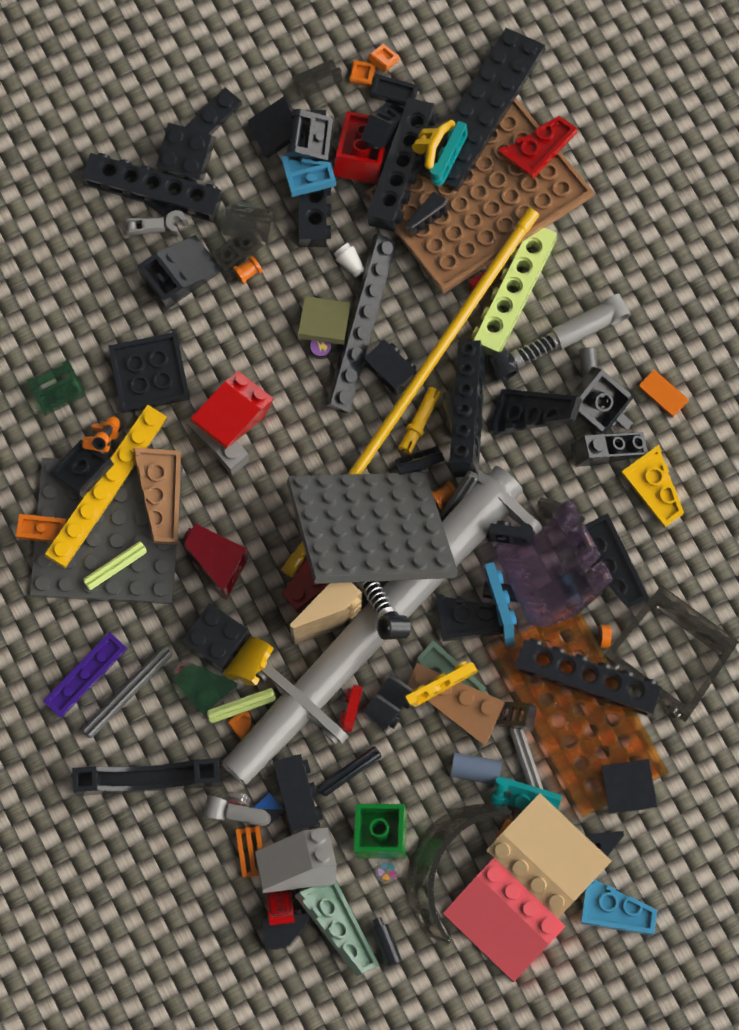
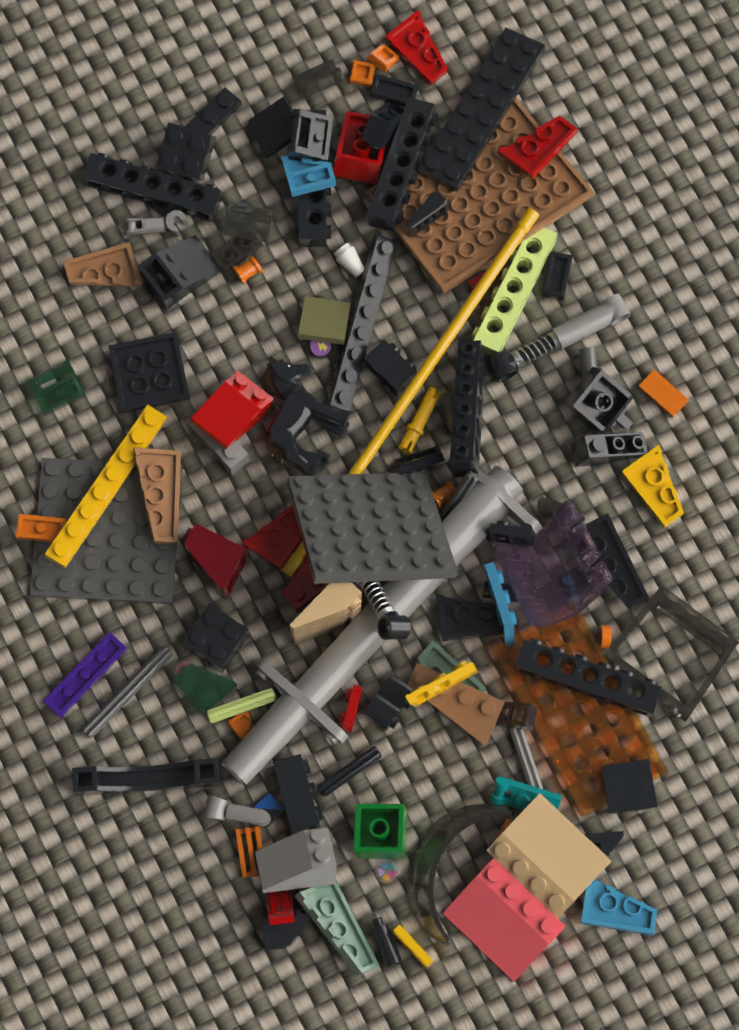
(81, 469): black tile -> none
(104, 268): none -> medium nougat wing
(105, 432): orange piece -> none
(115, 565): yellowish green axle -> none
(238, 799): clear tile -> none
(249, 661): yellow slope -> none
(277, 539): none -> red wing
(295, 415): none -> black animal
(412, 946): none -> yellow tile
(416, 47): none -> red wing
(429, 140): yellow piece -> none
(449, 153): teal plate -> none
(475, 768): sand blue brick -> none
(529, 410): black wing -> none
(557, 275): none -> black tile

